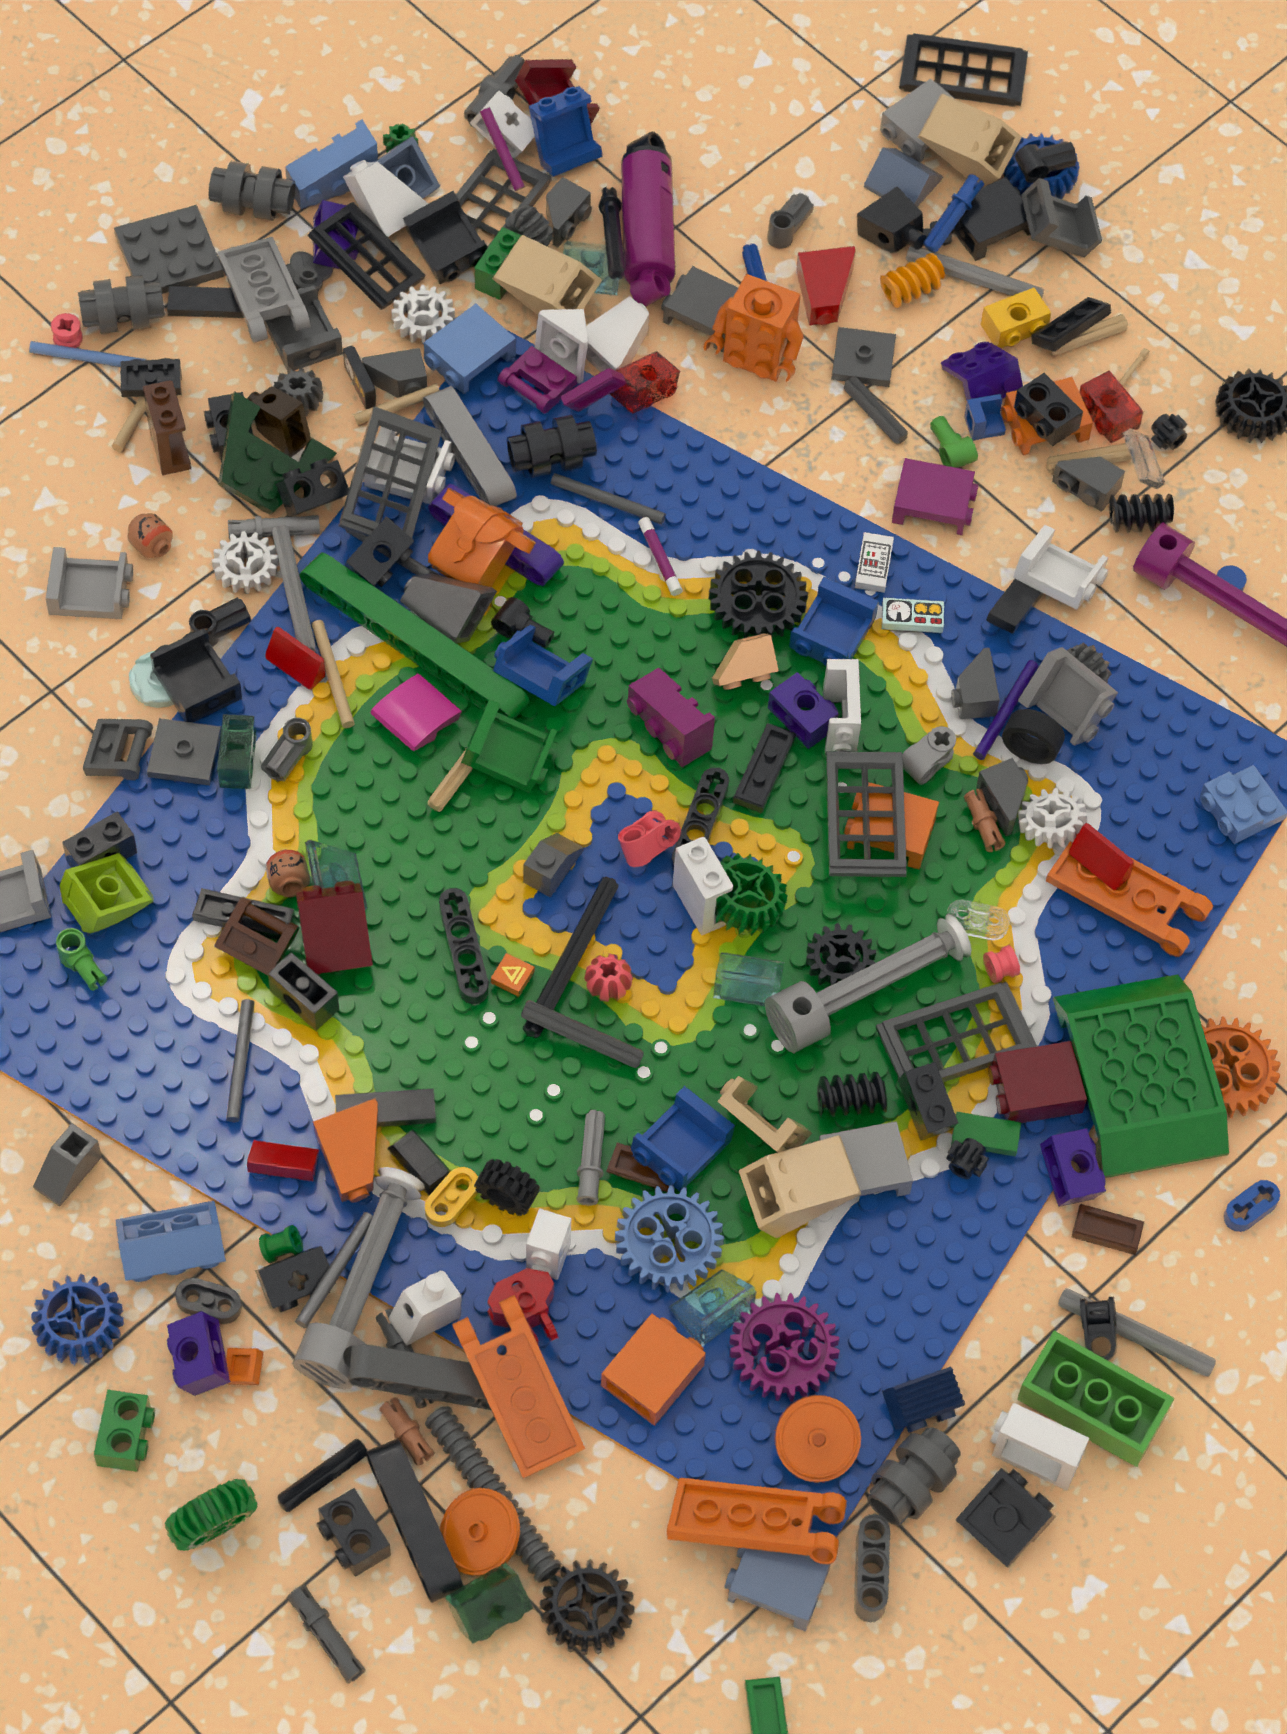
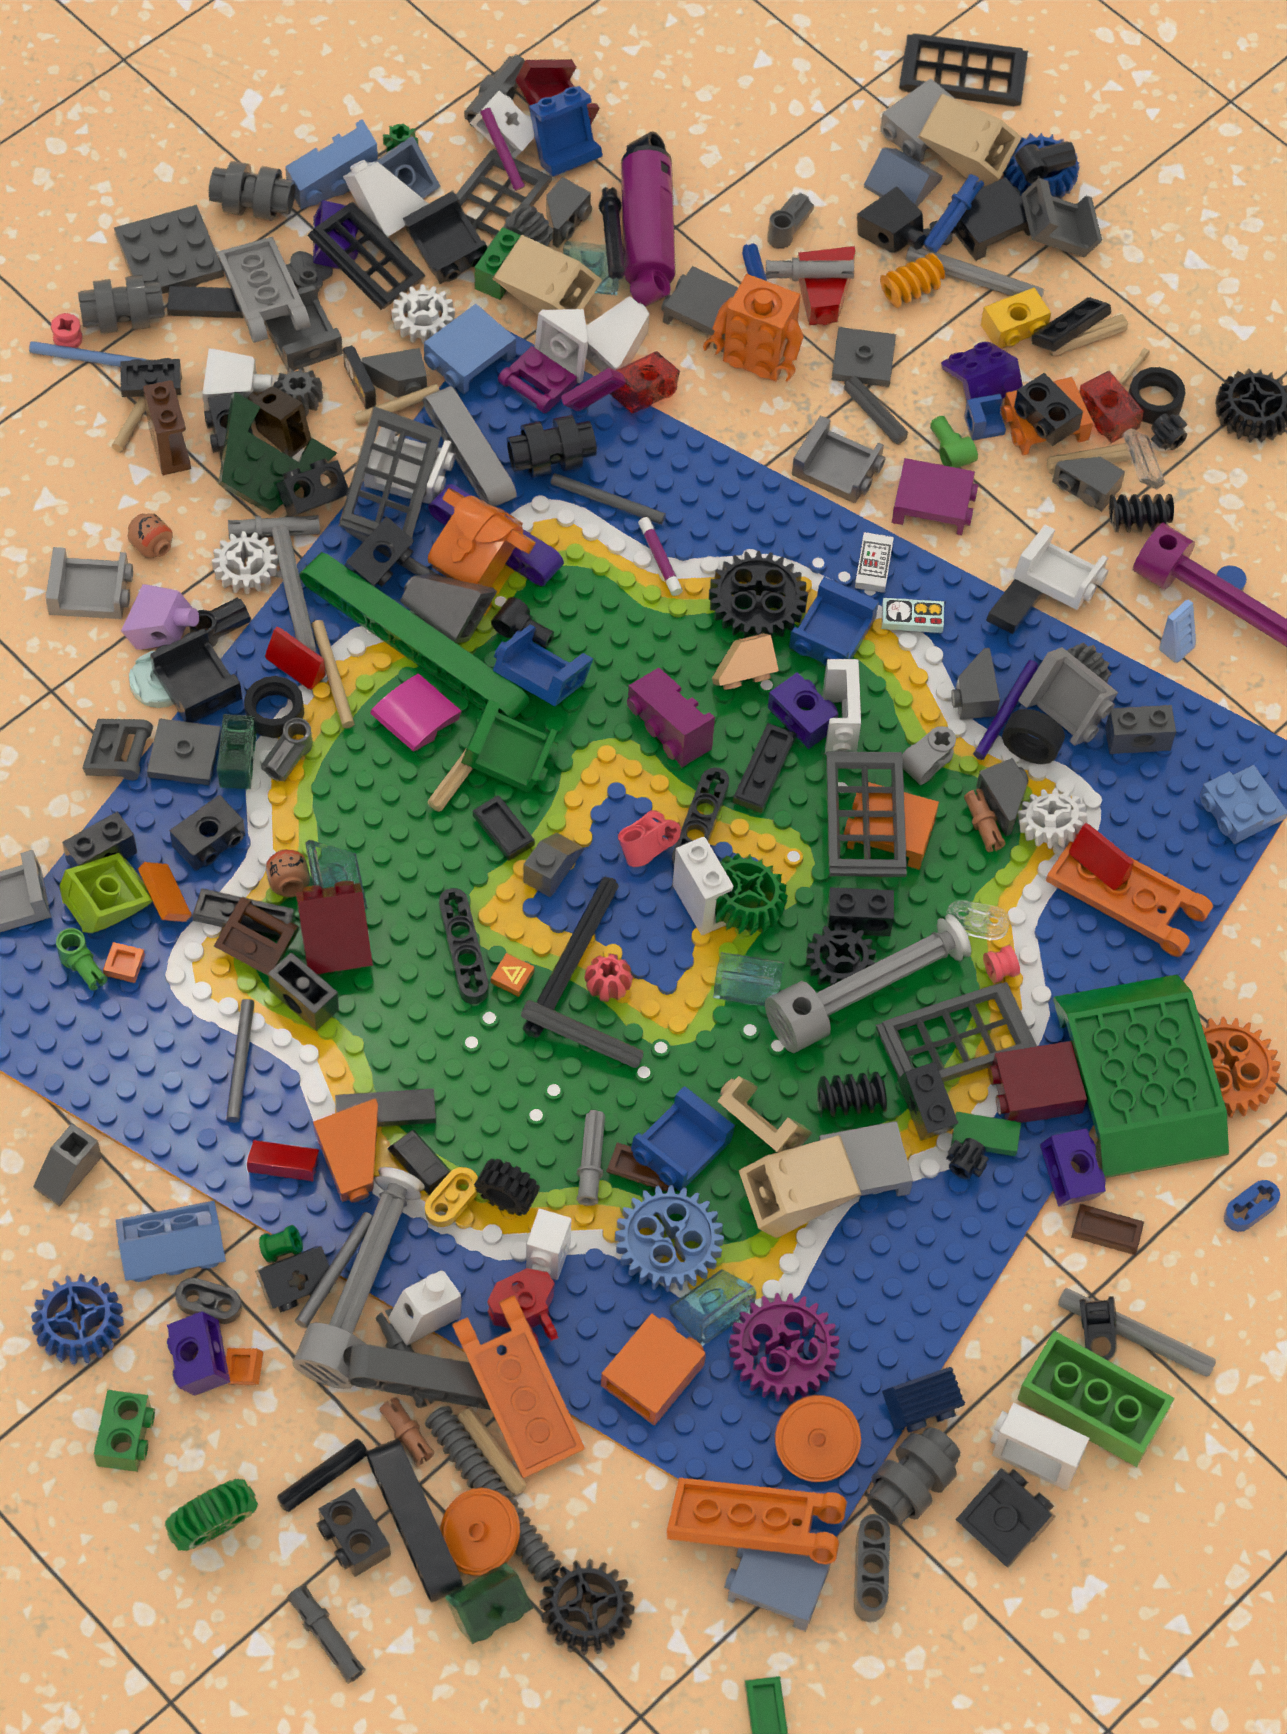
(124, 962): none -> orange plate
(158, 617): none -> lavender torso
(164, 892): none -> orange tile
(215, 818): none -> black brick
(232, 373): none -> white torso
(273, 686): none -> black tyre
(492, 1451): none -> tan axle
(503, 828): none -> black tile
(809, 269): none -> light grey pin
(837, 462): none -> flat silver panel
(863, 909): none -> black brick
(1140, 729): none -> dark grey brick
(1161, 378): none -> black tyre
(1179, 632): none -> light blue slope

